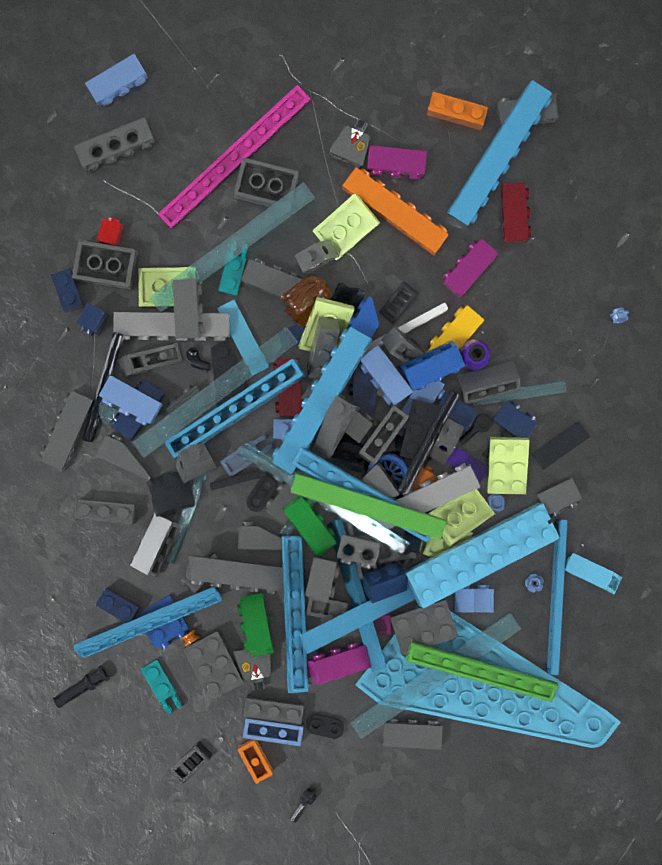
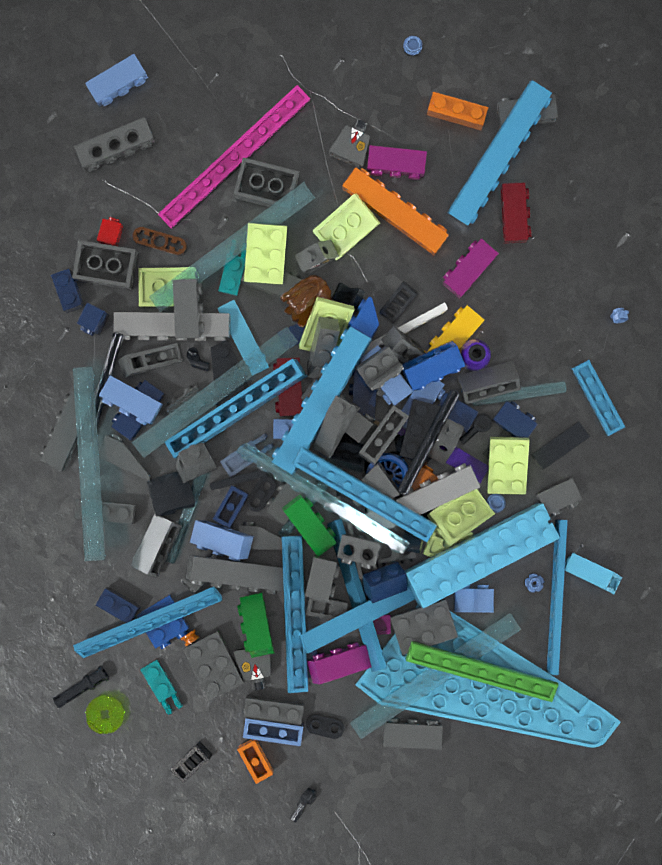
(89, 464): none -> clear light blue plate
(104, 703): none -> clear neon green plate
(107, 412): clear light blue tile -> none
(147, 232): none -> reddish brown beam
(221, 540): none -> medium blue brick
(231, 506): none -> dark blue brick
(265, 253): none -> yellowish green plate
(368, 506): bright green tile -> none
(379, 368): none -> dark grey bracket
(412, 45): none -> medium blue plate
(598, 398): none -> dark azure tile

